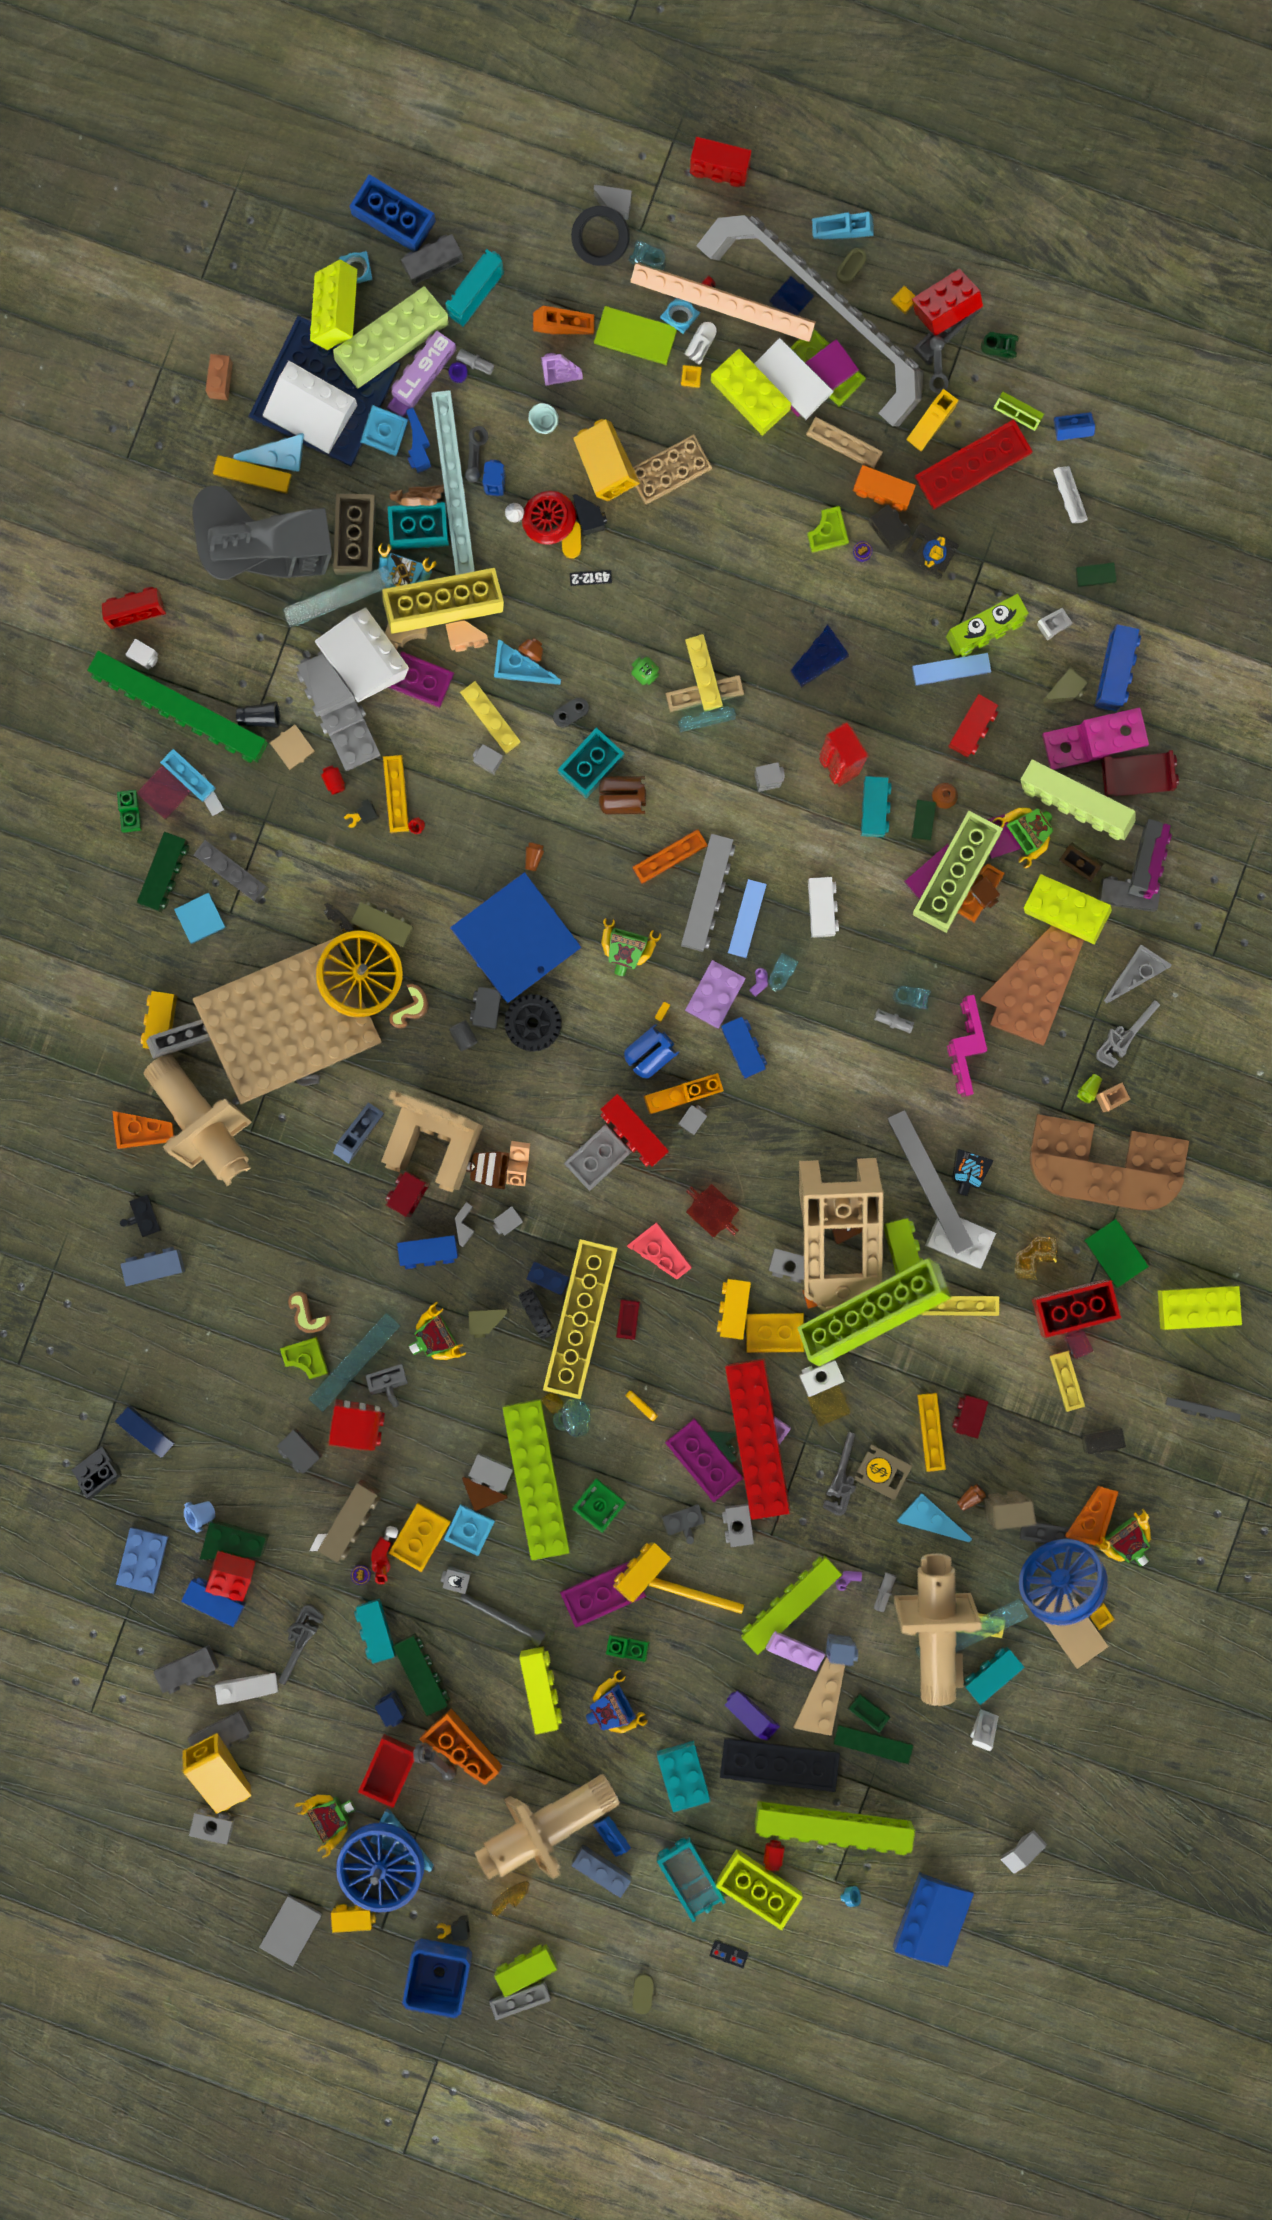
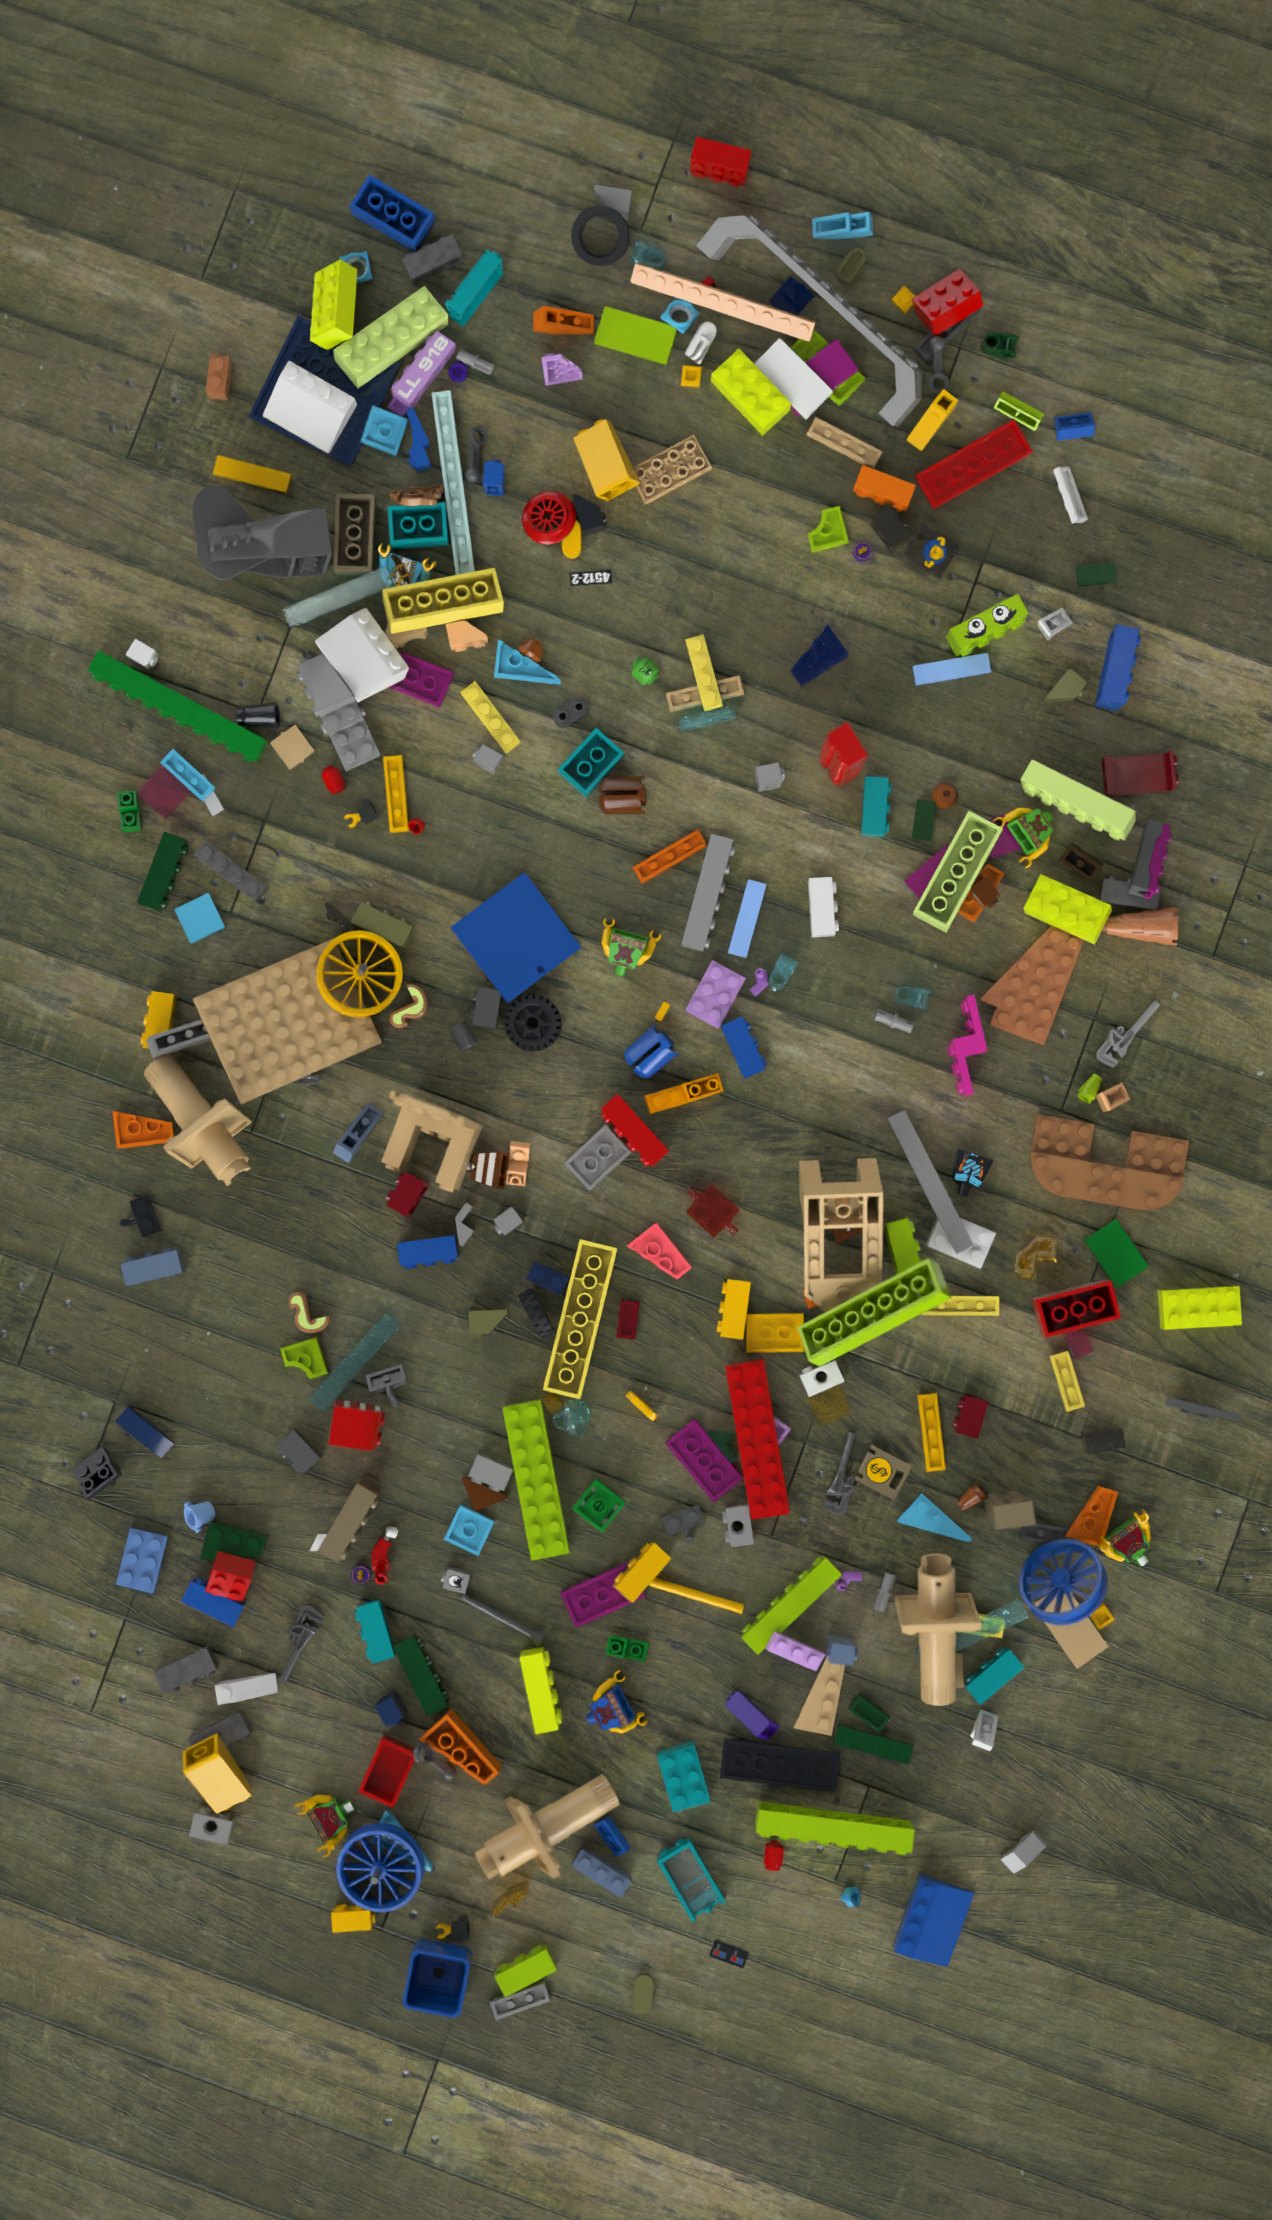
(133, 608): red slope -> none
(279, 454): medium azure wing -> none
(290, 1930): light grey tile -> none
(419, 1537): yellow tile -> none
(435, 1337): torso -> none
(514, 512): white plate -> none
(533, 856): dark orange cone -> none
(543, 418): light aqua hair -> none
(693, 1119): light grey brick -> none
(759, 1889): neon yellow brick -> none
(778, 1261): light grey brick -> none
(974, 726): red brick -> none
(1095, 739): dark pink bracket -> none
(1140, 968): light grey wing -> none
(1147, 926): none -> nougat cone

